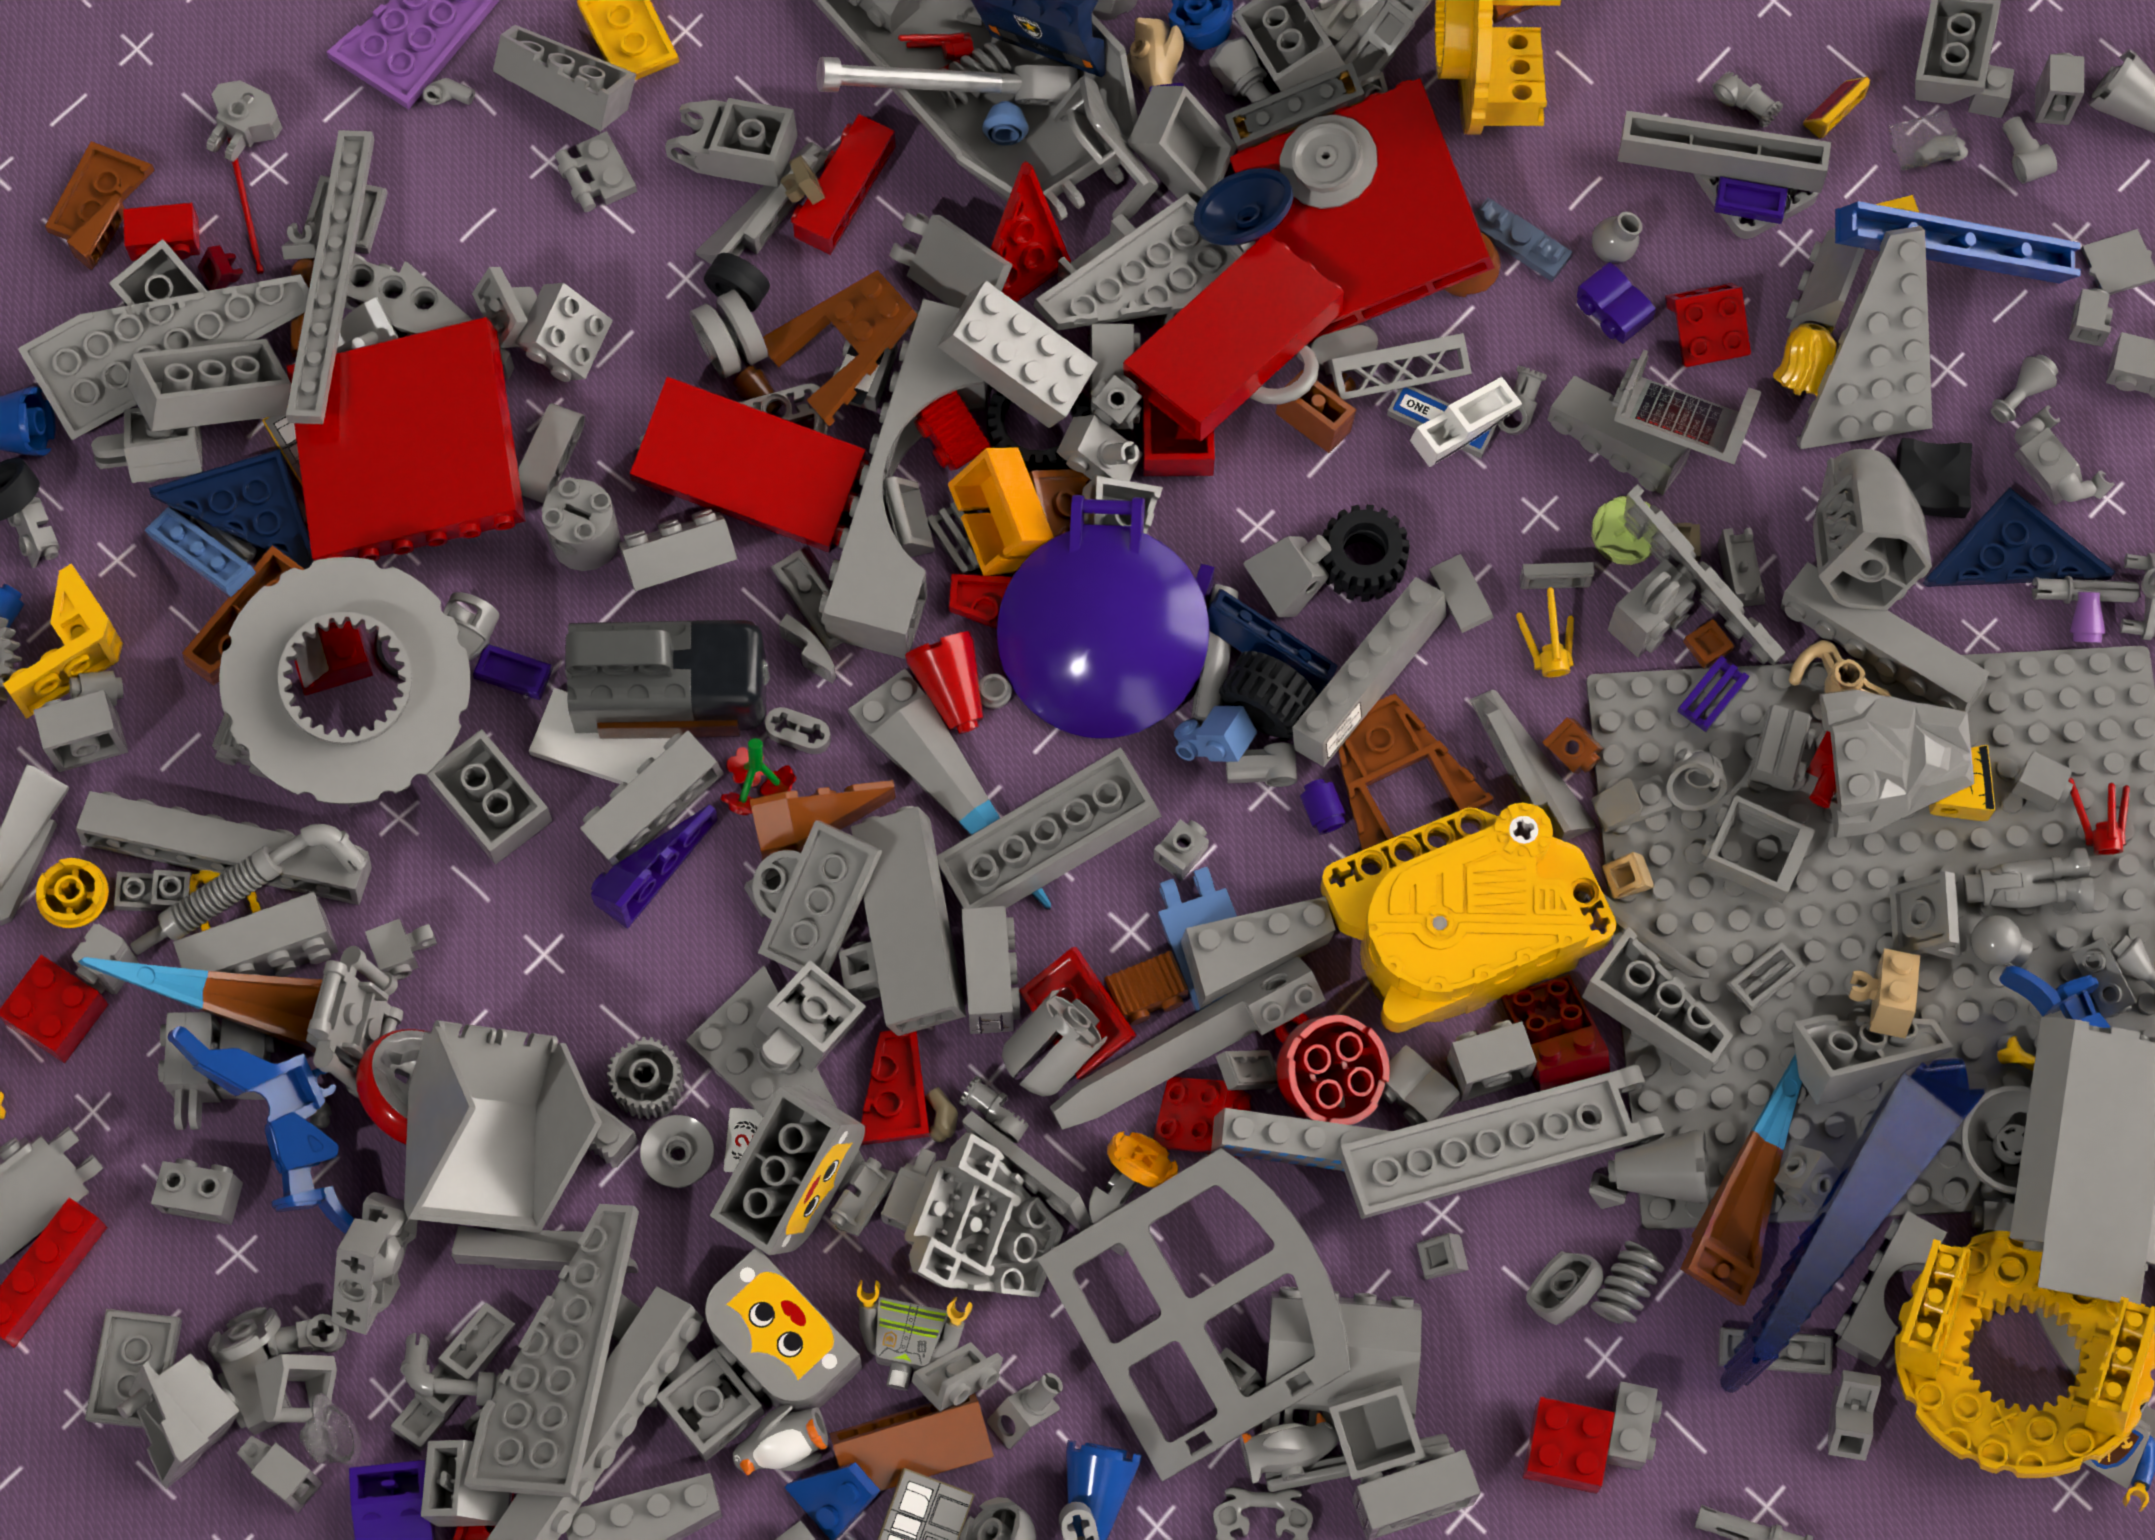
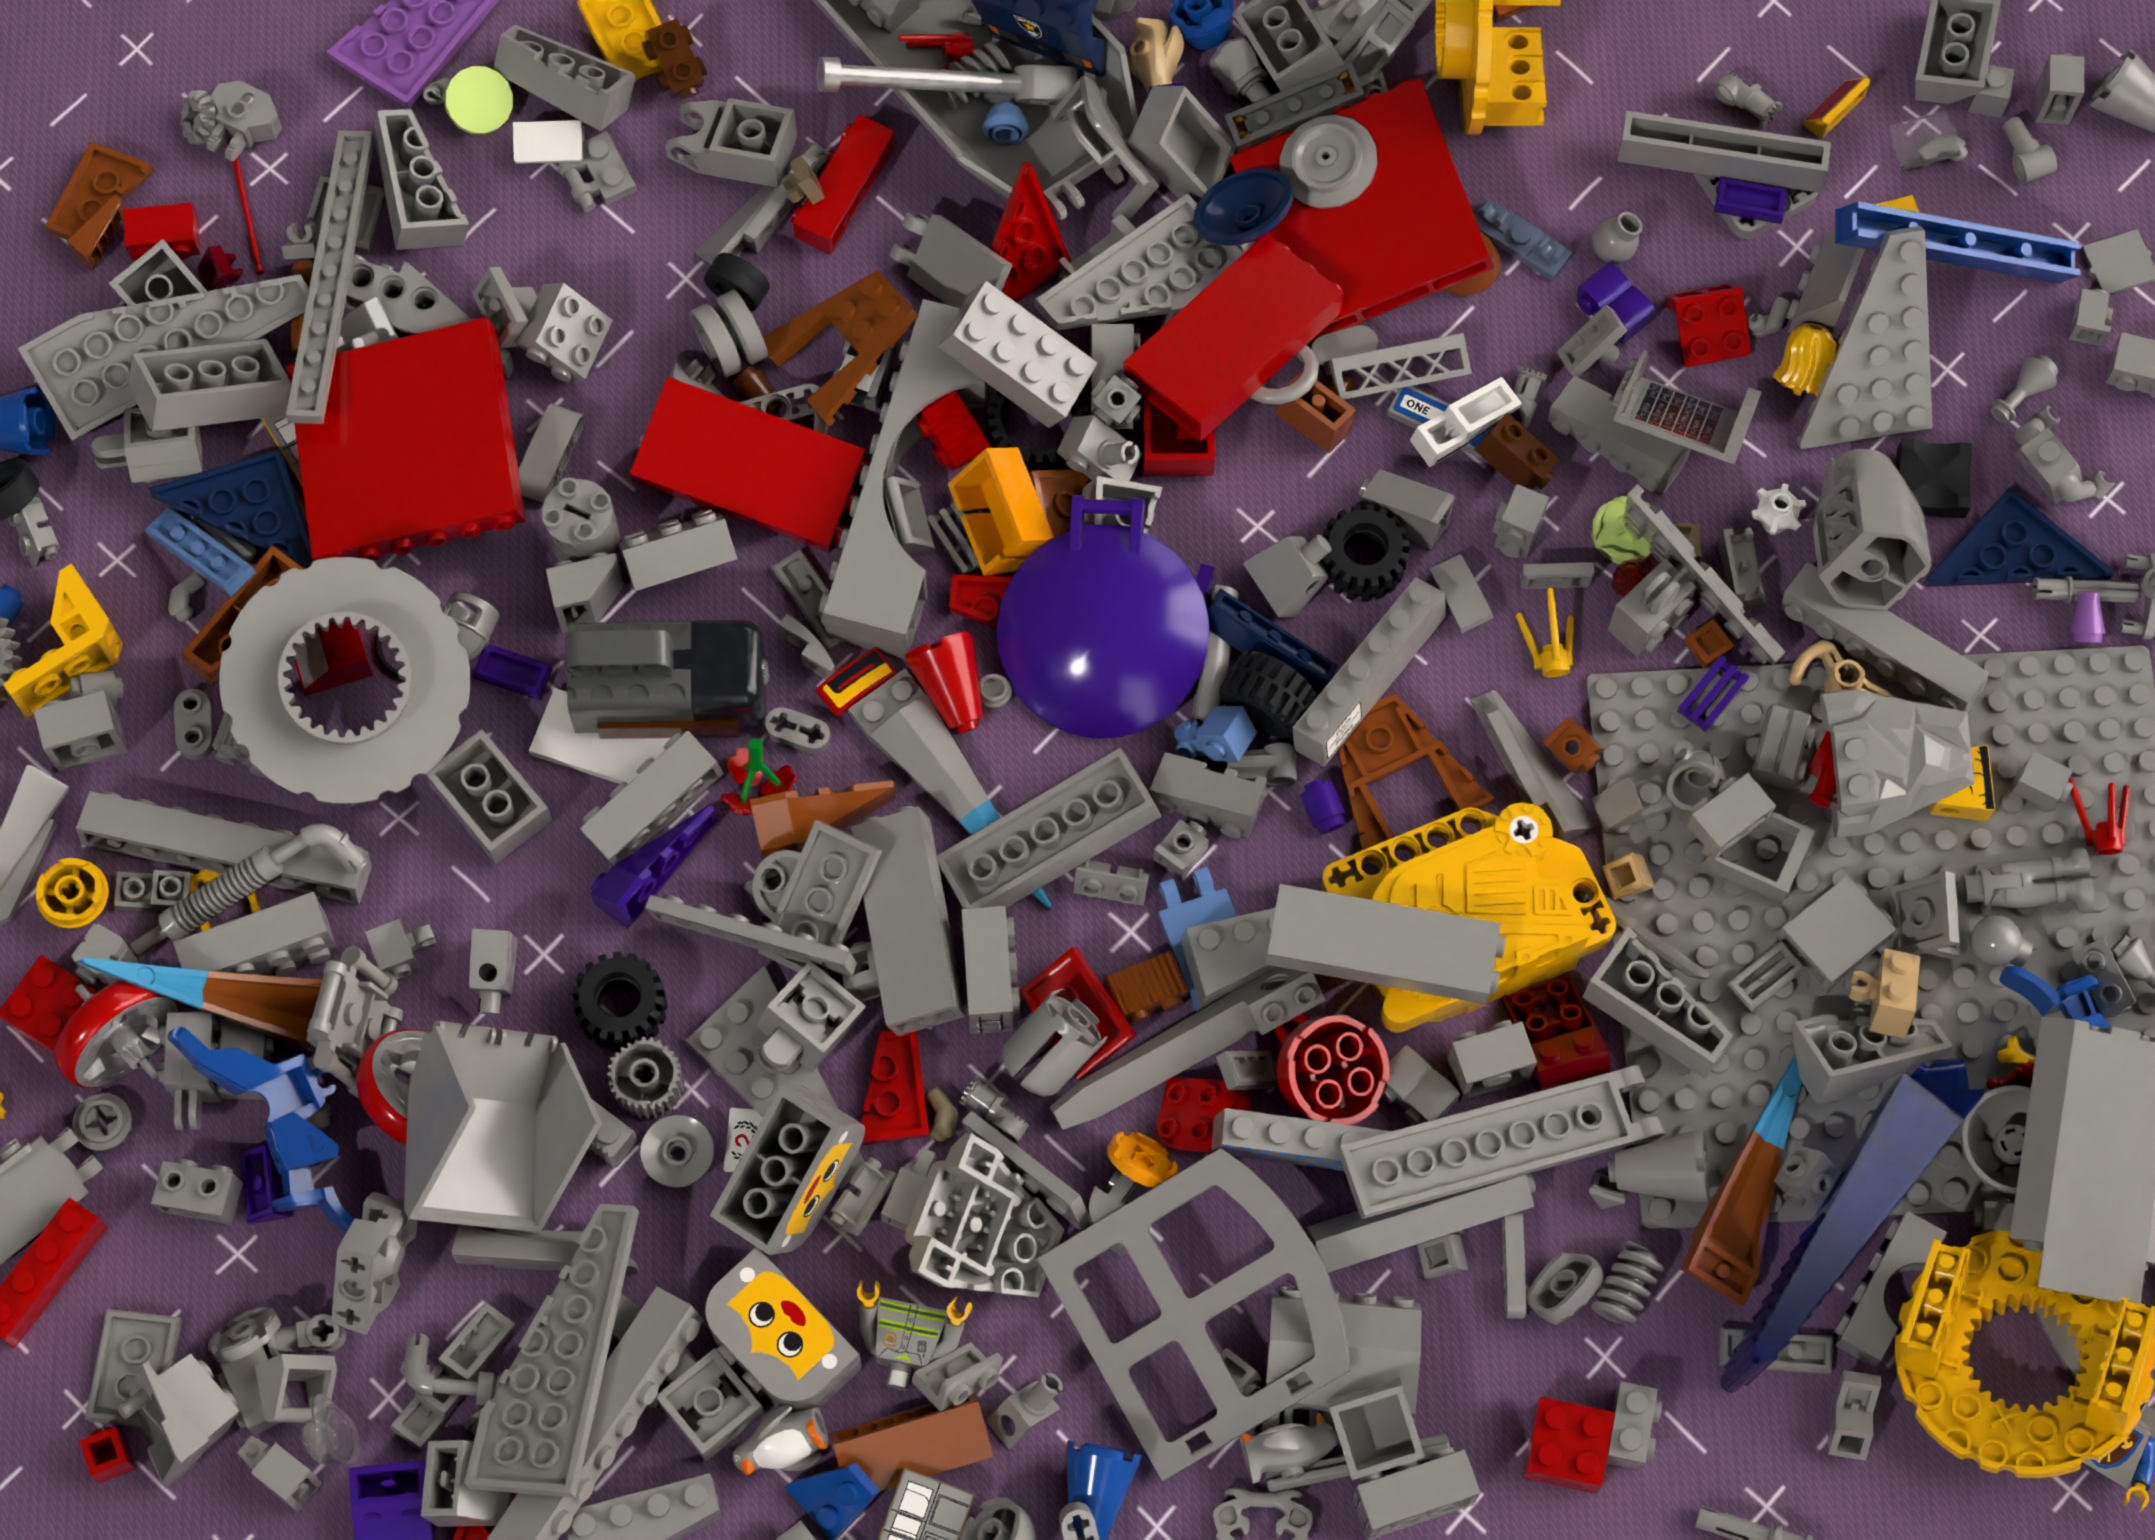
(88, 1115): none -> light grey gear
(107, 1454): none -> red brick
(112, 1034): none -> wheel
(181, 594): none -> light grey arm
(194, 721): none -> light grey plate
(198, 117): none -> light grey gear
(261, 1185): none -> dark purple slope
(416, 195): none -> light grey wedge
(478, 100): none -> yellowish green tile
(491, 952): none -> light grey torso
(548, 141): none -> white panel
(584, 588): none -> light grey slope
(611, 974): none -> black tyre
(678, 68): none -> reddish brown brick
(691, 374): none -> light grey piece
(739, 930): none -> light grey plate
(855, 681): none -> slope
(1126, 886): none -> light grey hinge
(1208, 796): none -> light grey wedge
(1354, 1240): none -> light grey brick
(1385, 944): none -> light grey brick
(1419, 507): none -> light grey slope
(1514, 1266): none -> light grey beam
(1517, 454): none -> reddish brown brick
(1519, 521): none -> light grey brick
(1593, 342): none -> light grey tile
(1627, 577): none -> clear red piece
(1730, 814): none -> light grey brick
(1770, 323): none -> light grey arm
(1778, 510): none -> white rock
(1837, 932): none -> light grey brick
(2014, 1075): none -> red piece

